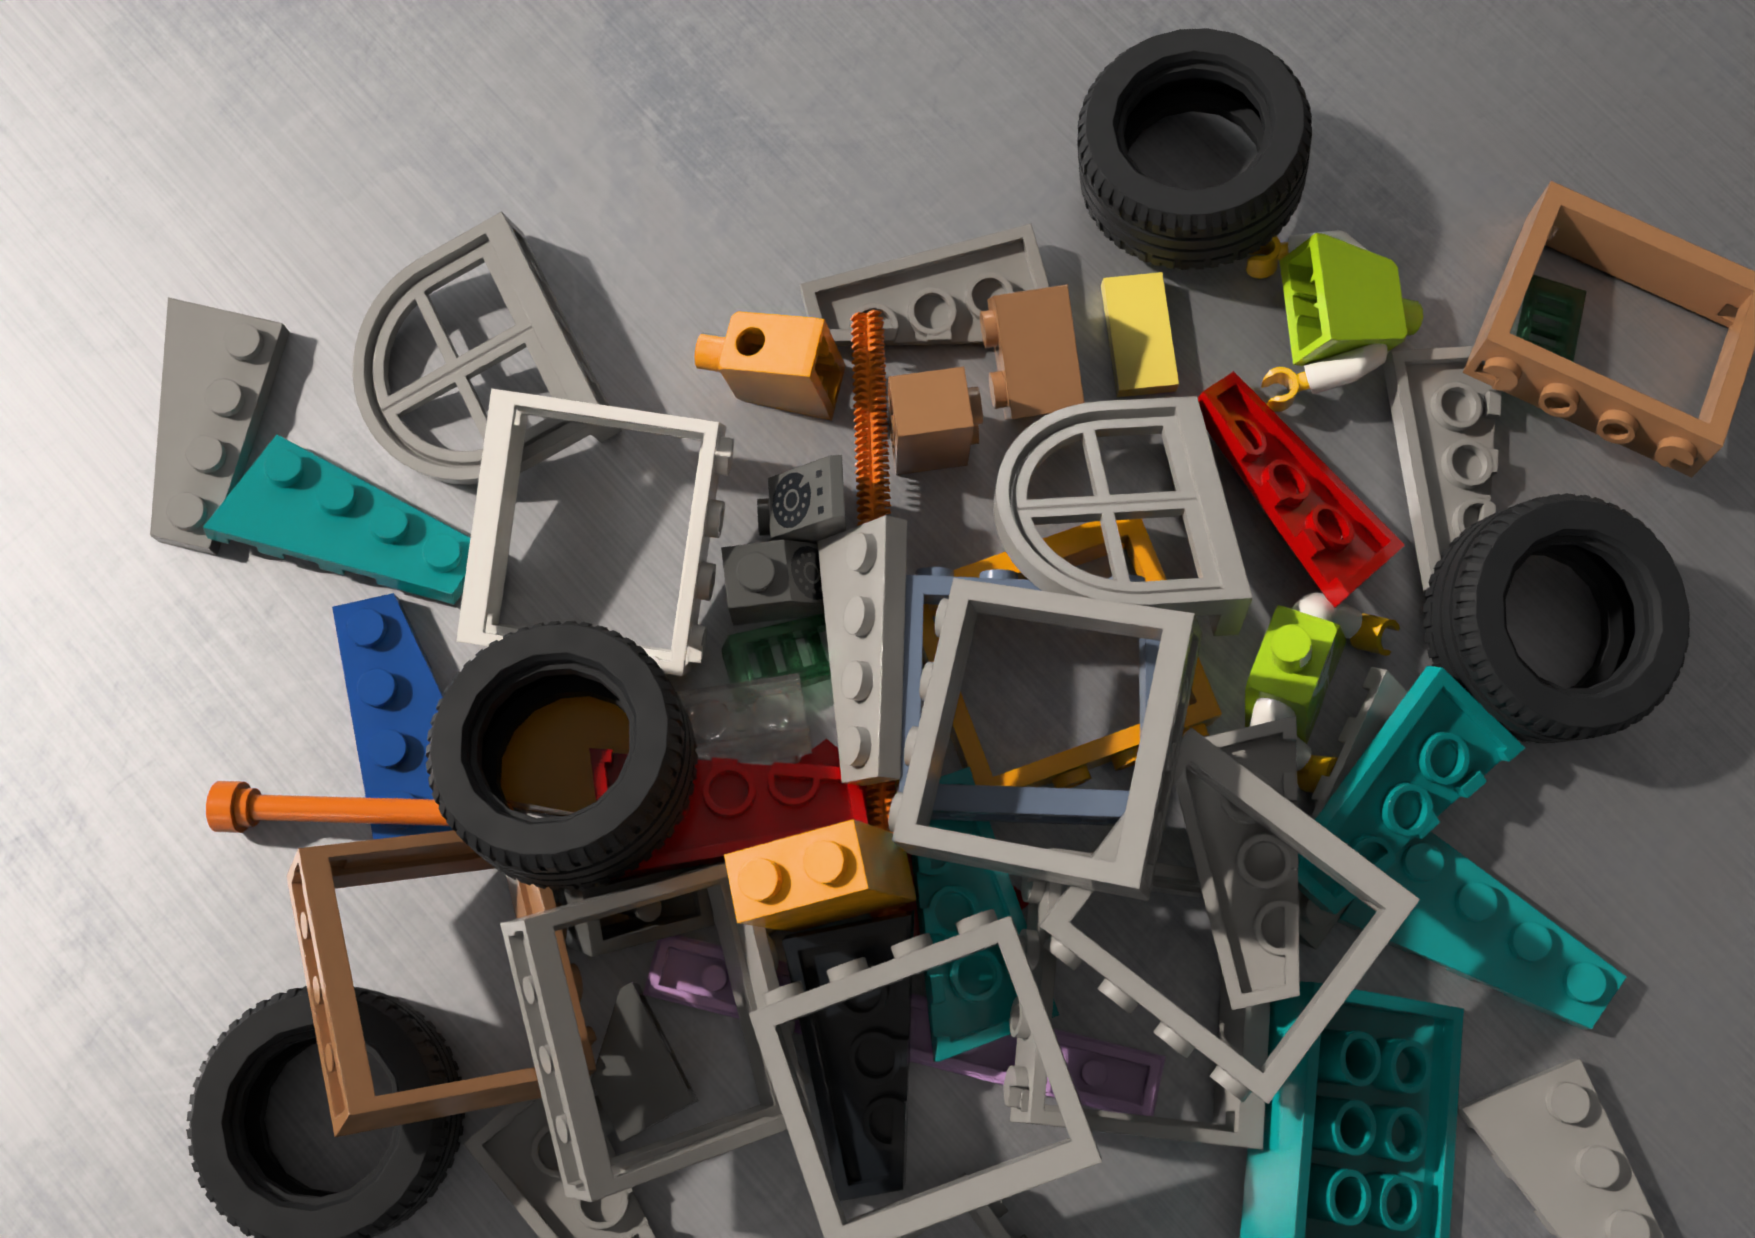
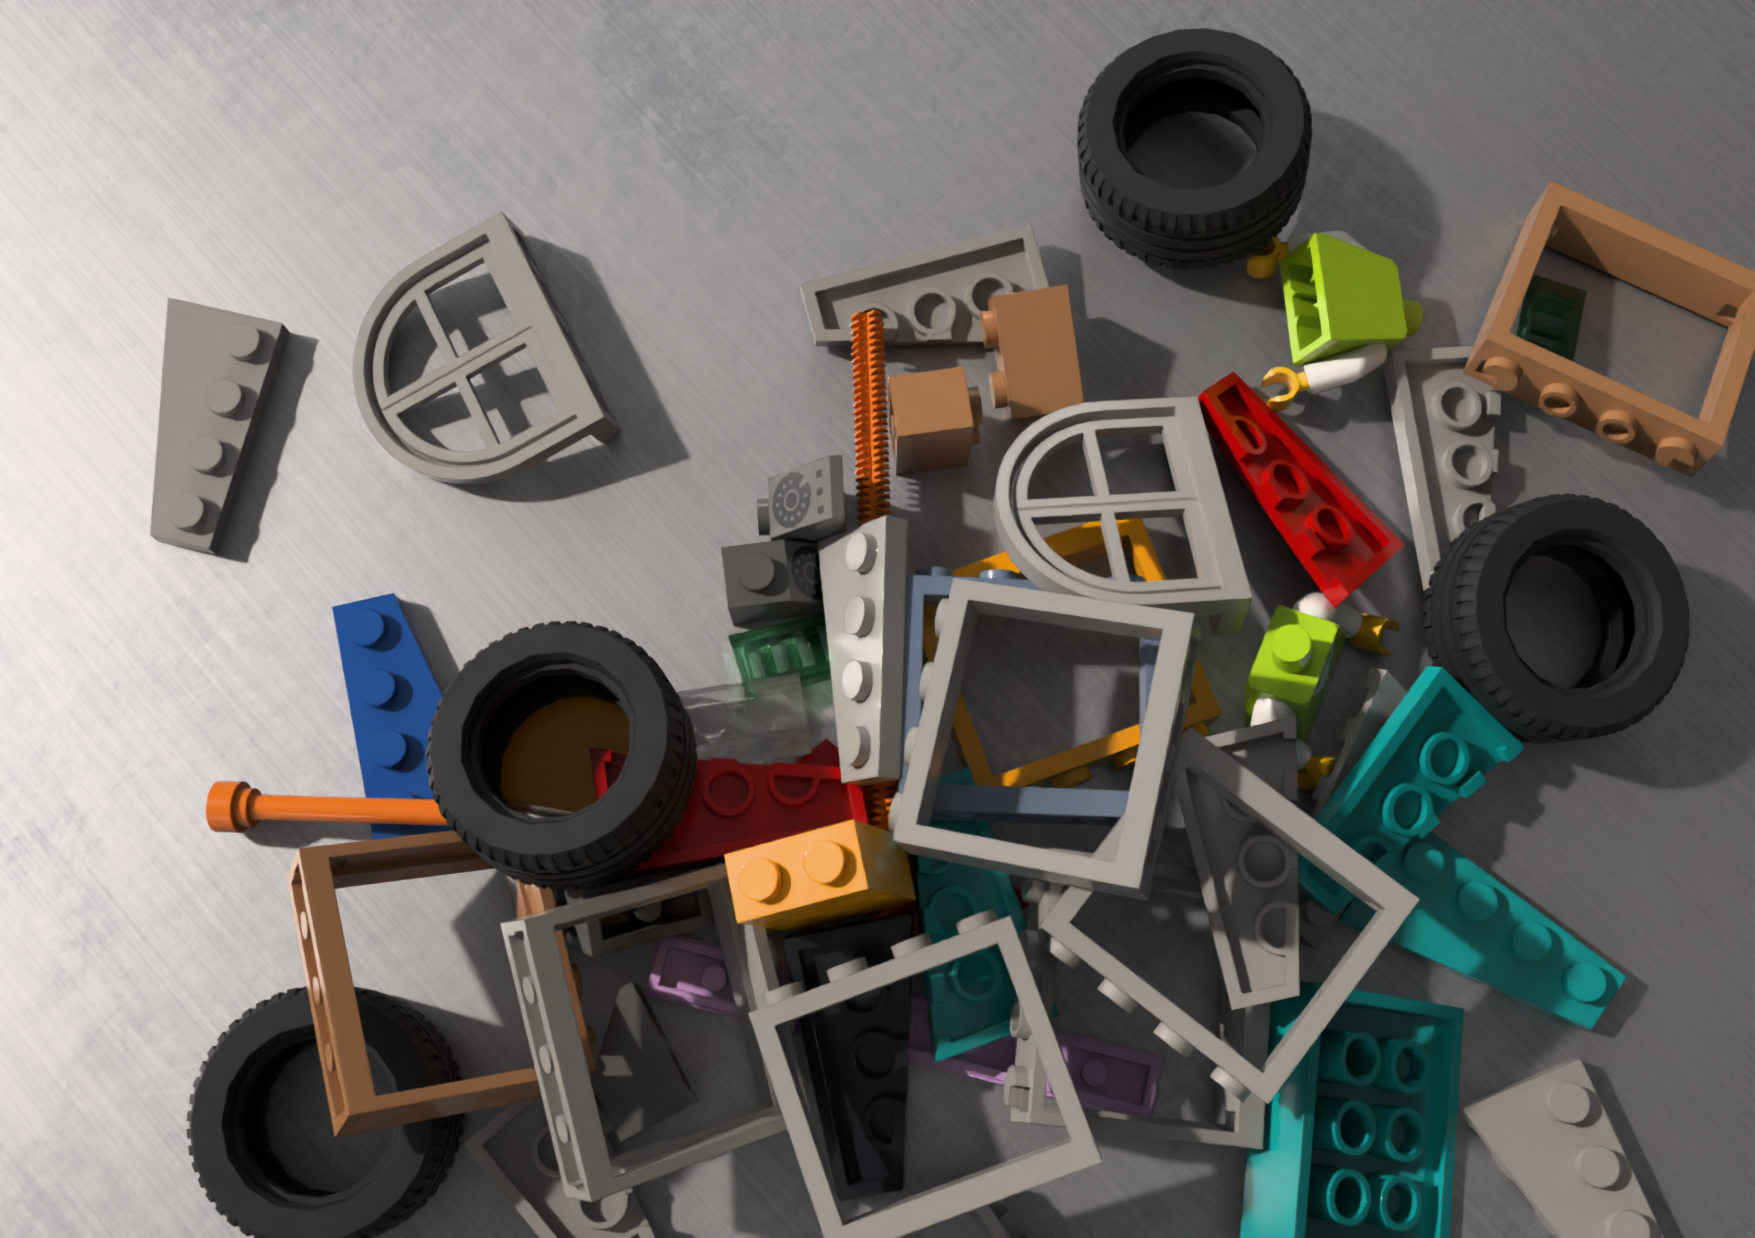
(327, 516): teal wing -> none
(497, 502): white window -> none
(777, 362): light orange torso -> none
(1139, 334): light yellow tile -> none

